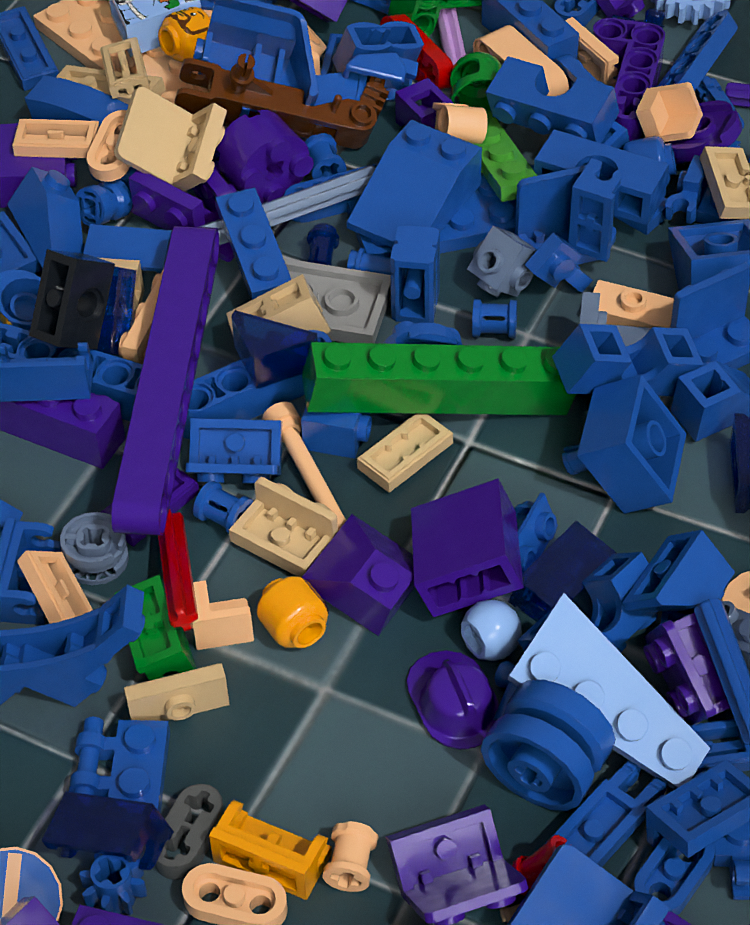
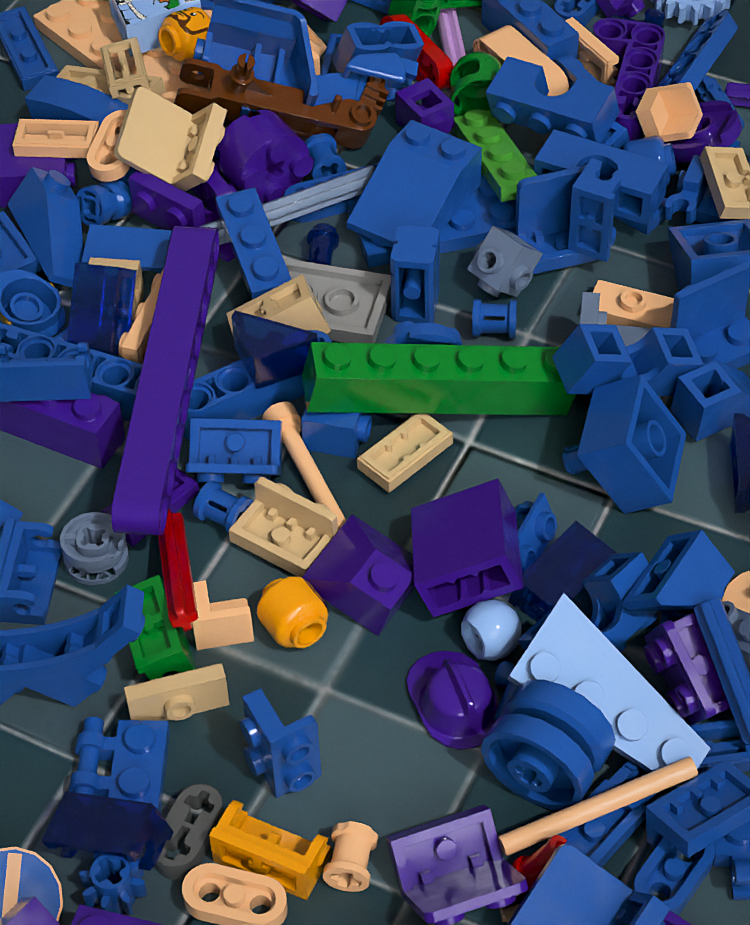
(54, 585): light nougat tile -> none
(71, 299): black brick -> none
(282, 754): none -> blue bracket
(368, 262): blue pin -> none
(461, 121): light nougat piece -> none
(557, 261): blue plate -> none
(597, 806): none -> light nougat bar

